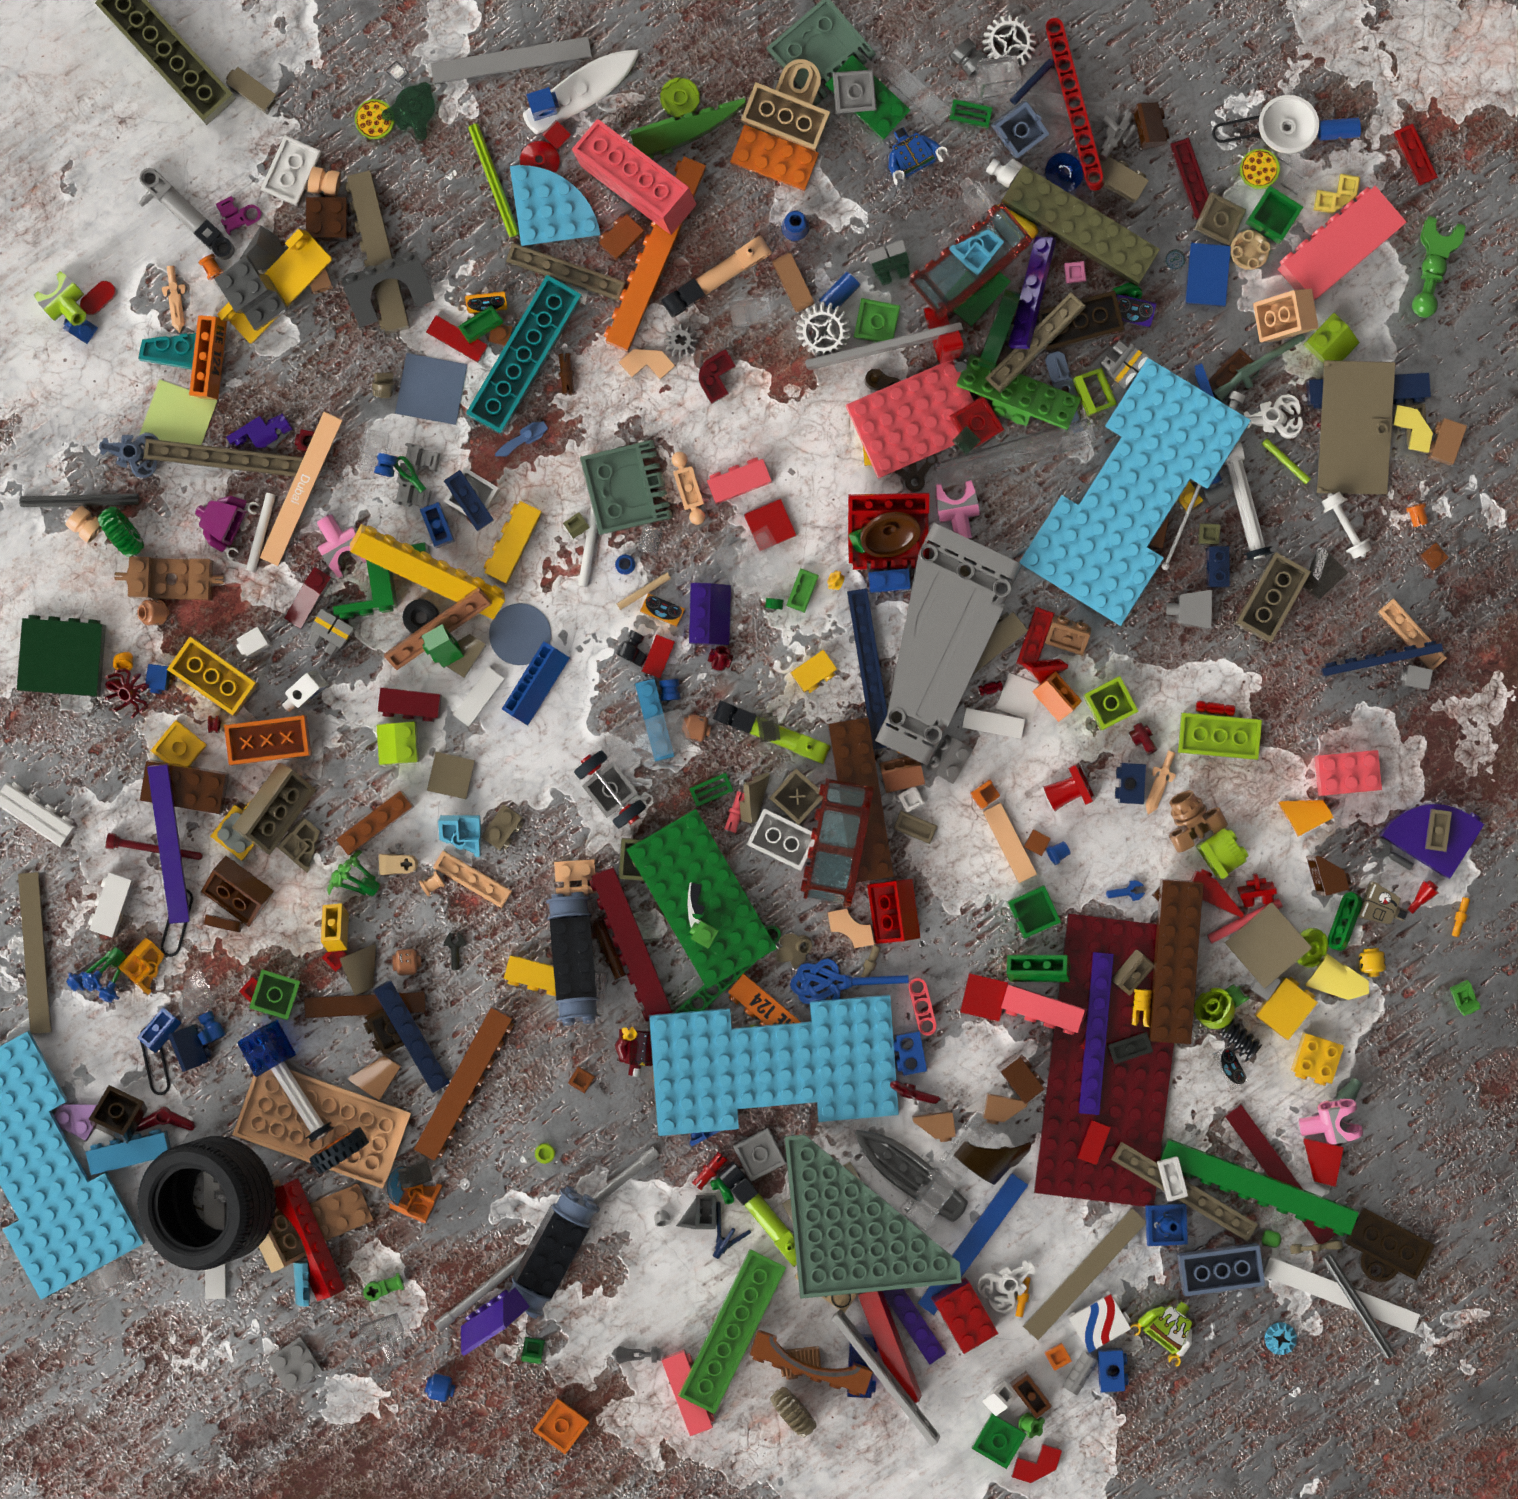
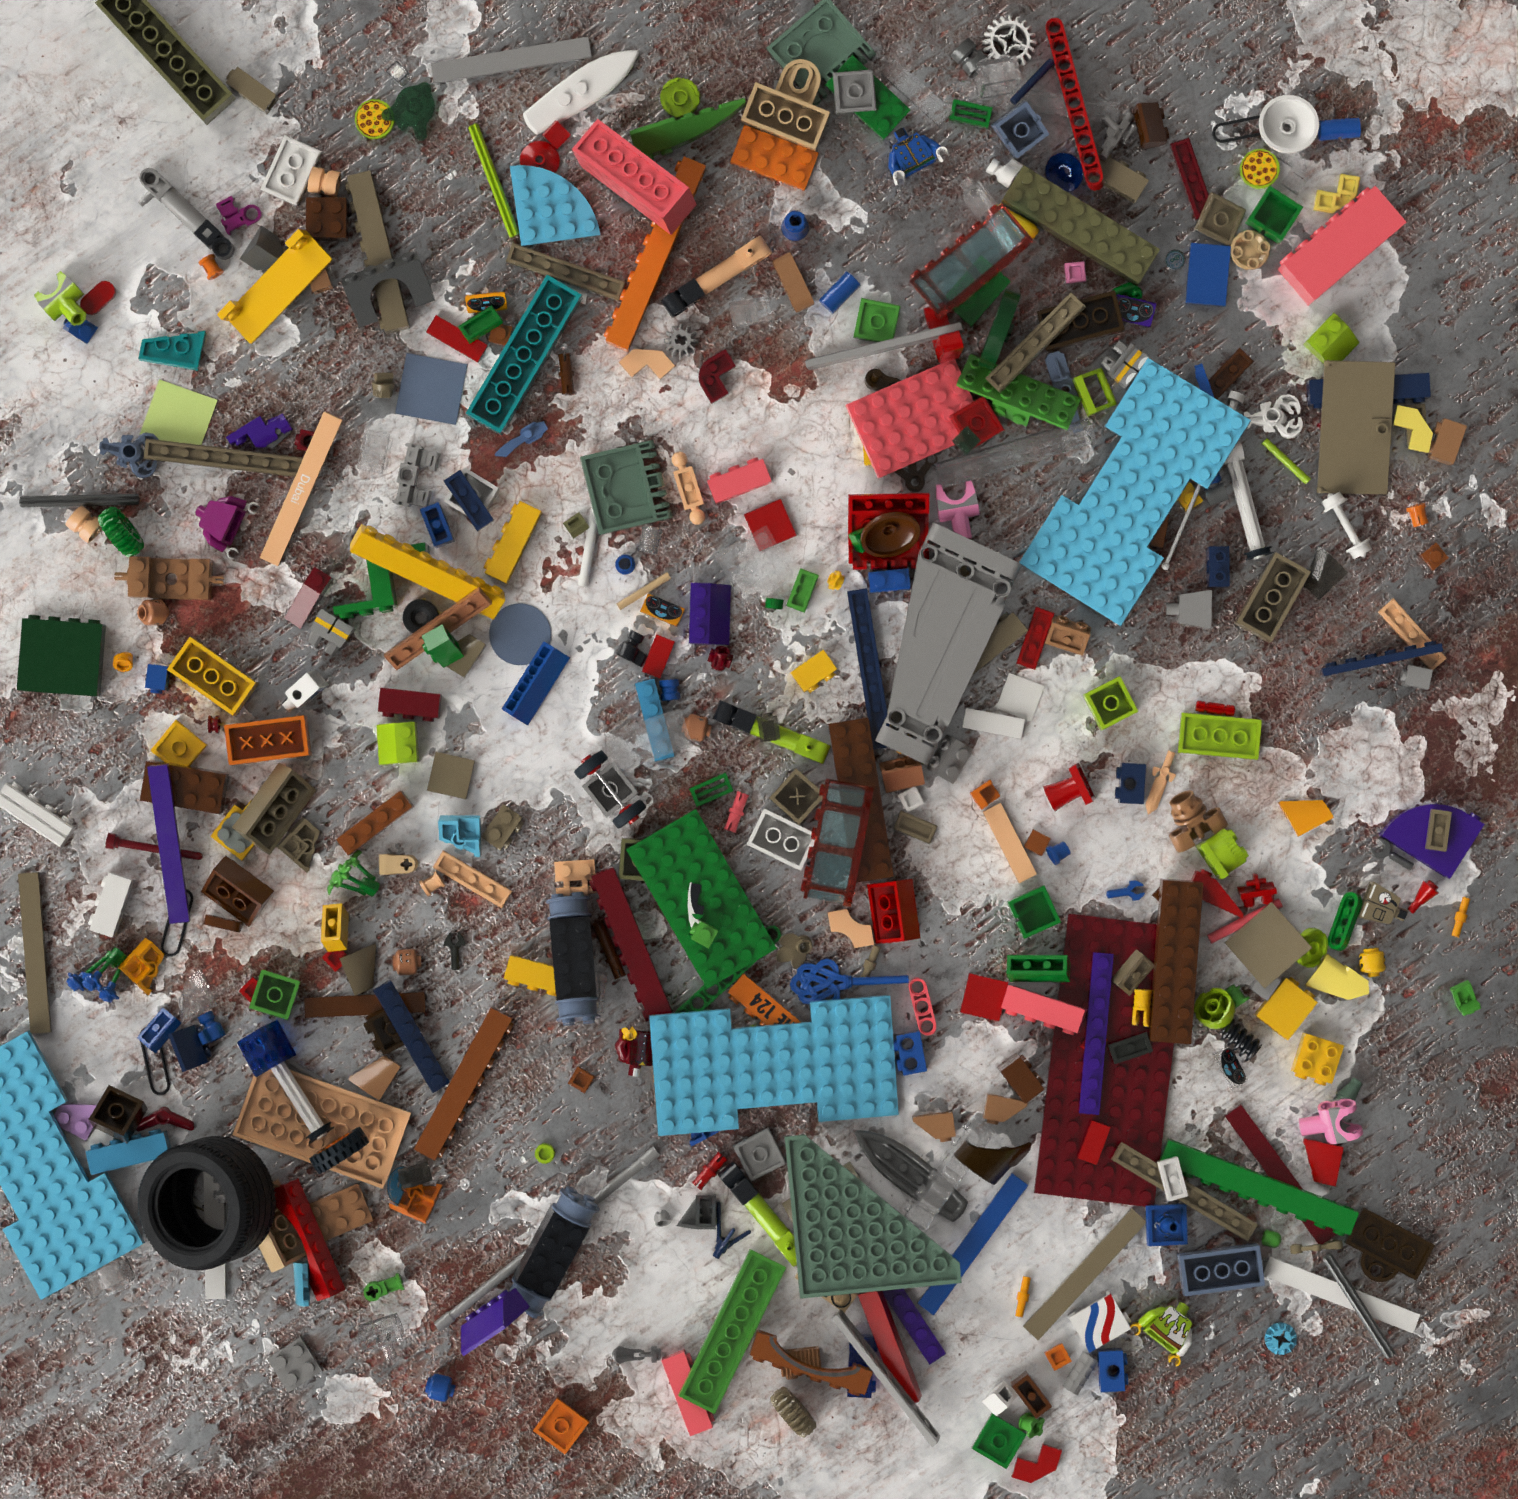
(126, 691): dark red animal -> none
(175, 299): light nougat sword -> none
(208, 357): orange brick -> none
(251, 293): dark grey bracket -> none
(253, 642): white brick -> none
(260, 532): white piece -> none
(337, 543): bright pink connector -> none
(385, 465): blue wheel -> none
(412, 479): green piece -> none
(478, 696): white tile -> none
(533, 1350): green slope -> none
(543, 103): blue brick -> none
(621, 237): dark orange piece -> none
(725, 1191): green arm -> none
(754, 795): dark tan slope -> none
(830, 334): white gear -> none
(898, 261): clear green hips -> none
(908, 1091): dark red piece -> none
(960, 364): dark grey piece -> none
(964, 1315): red brick -> none
(977, 250): medium azure slope -> none
(990, 688): dark red piece -> none
(1005, 1284): white animal -> none
(1032, 292): dark purple plate -> none
(1042, 669): red slope -> none
(1057, 696): orange brick -> none
(1141, 735): dark red plate -> none
(1209, 534): olive plate -> none
(1244, 372): sand green piece -> none
(1285, 315): light nougat brick -> none
(1327, 876): reddish brown slope -> none
(1348, 773): coral brick -> none
(1415, 155): red tile -> none
(1434, 265): bright green piece -> none

